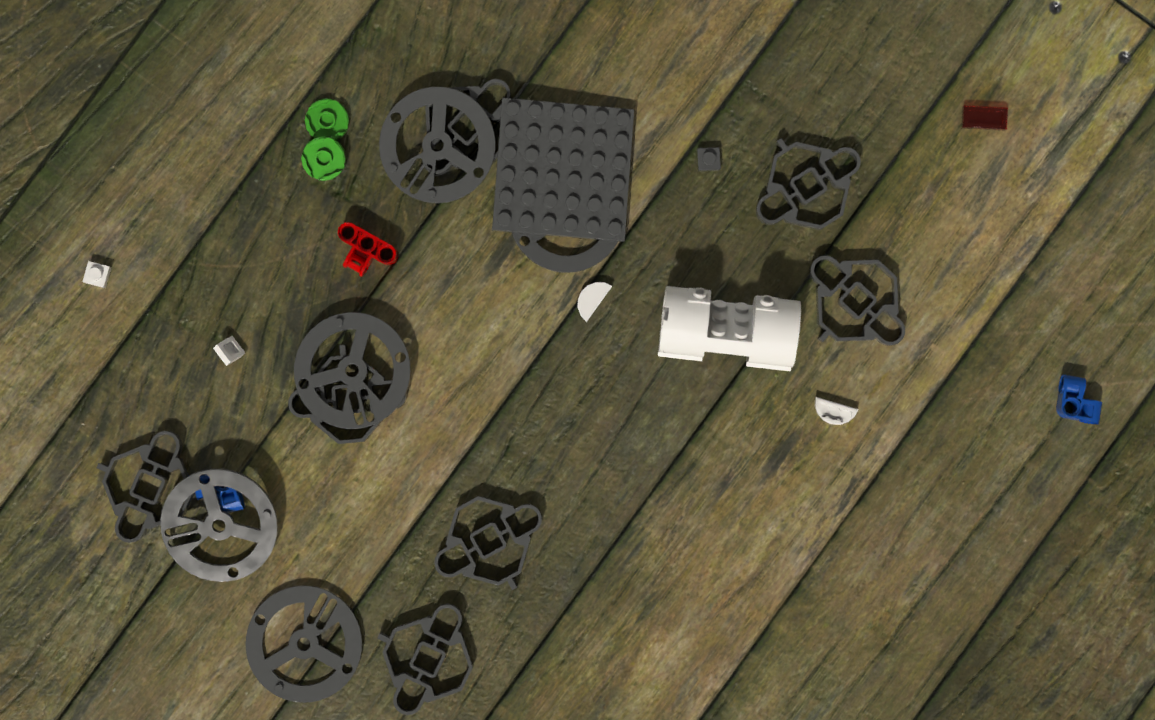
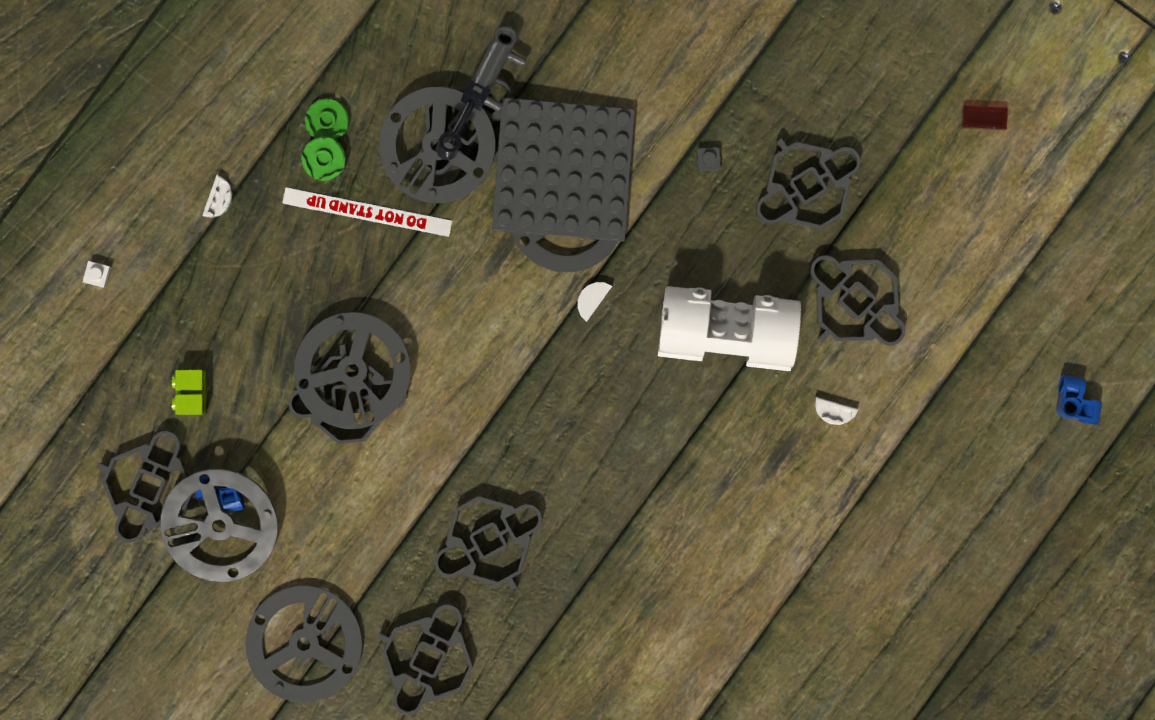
(190, 392): none -> lime piece
(219, 198): none -> white tile
(229, 350): white plate -> none
(362, 255): red piece -> none
(367, 212): none -> white sticker
(480, 86): none -> piece

